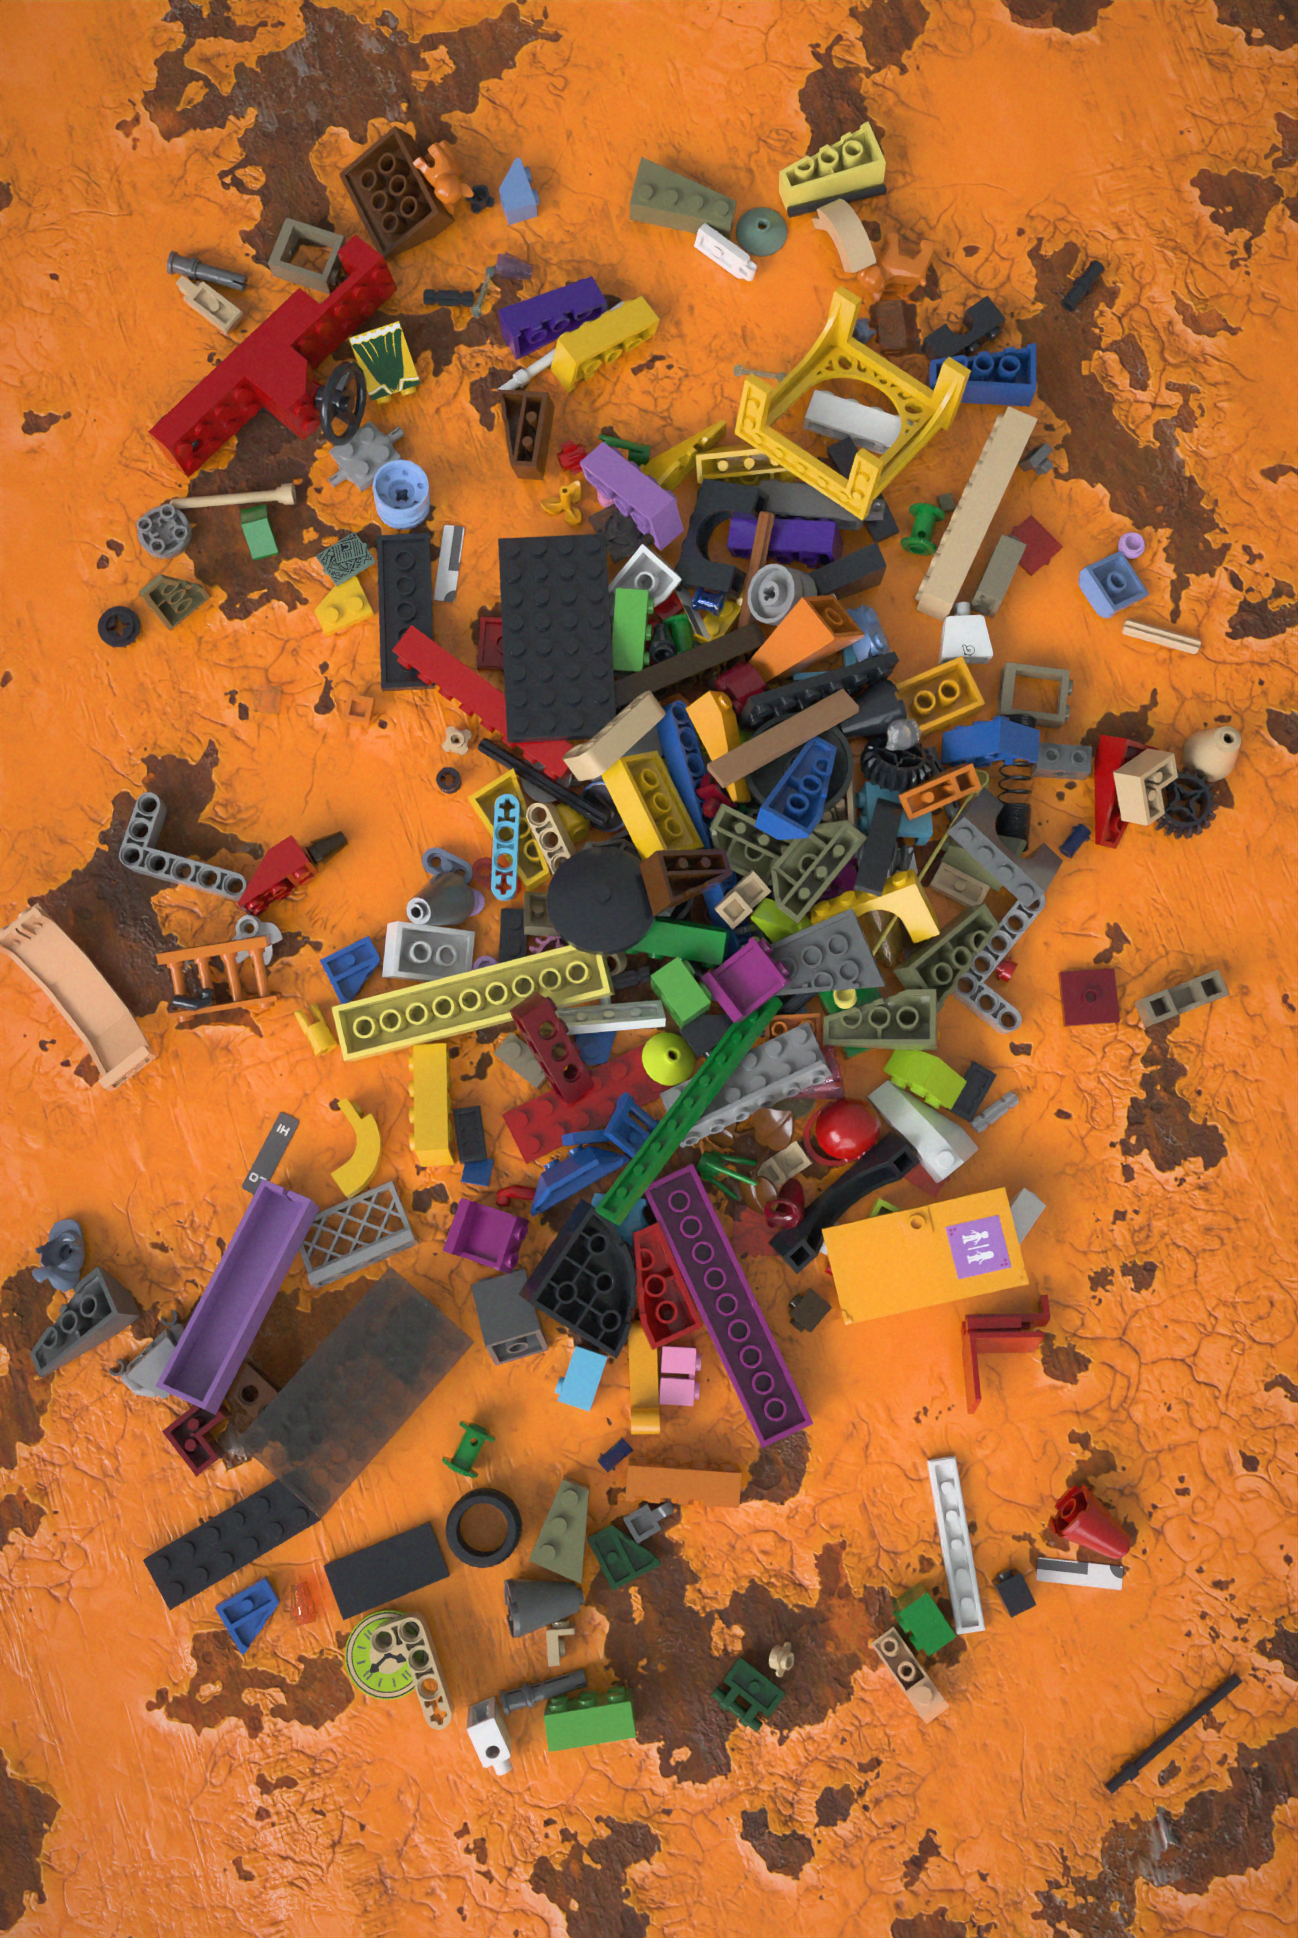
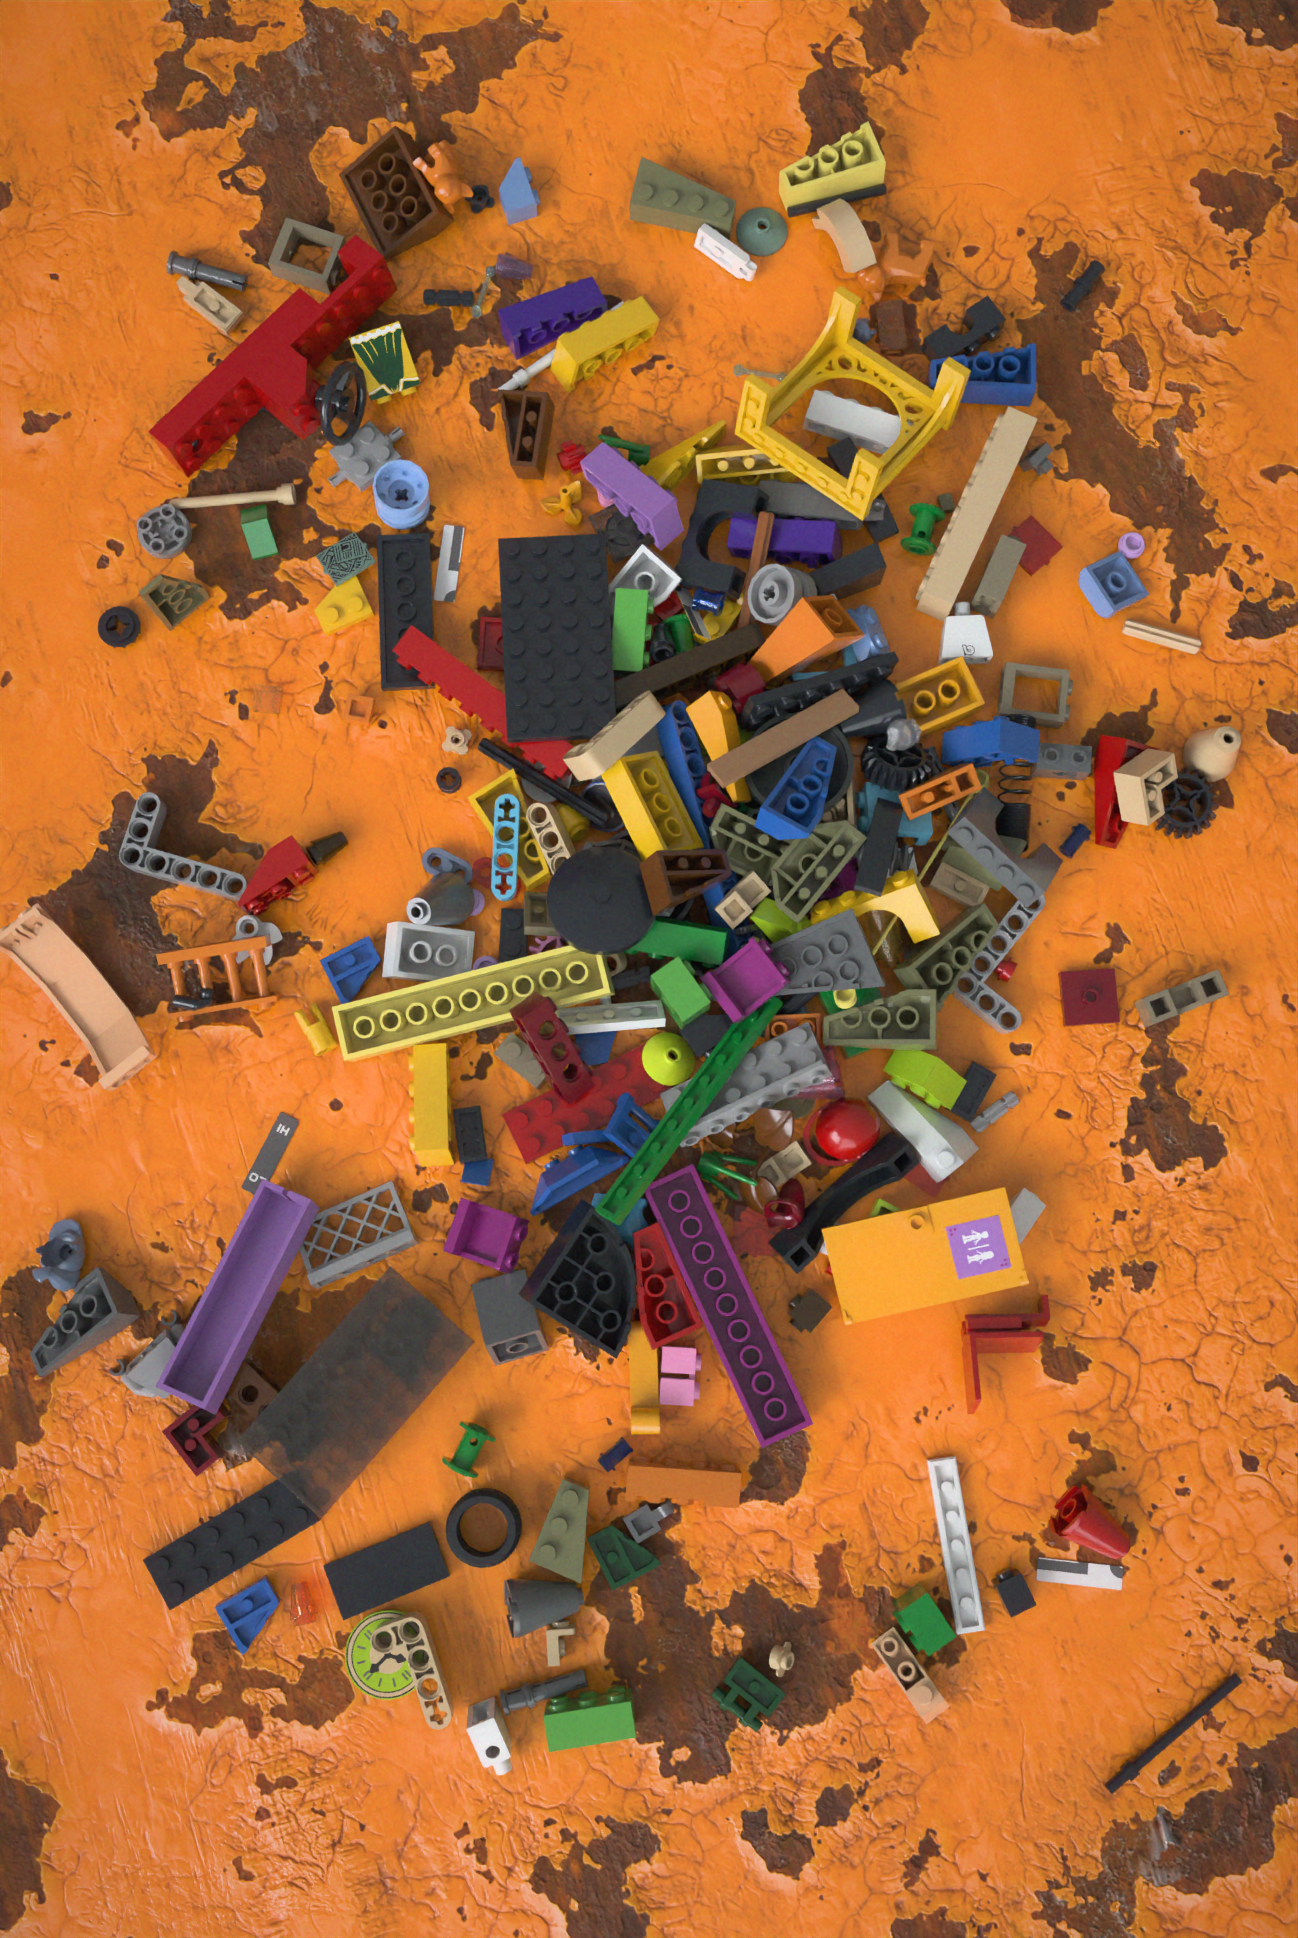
(367, 1157): yellow arch -> none
(514, 1191): red arm -> none
(581, 1378): medium azure brick -> none

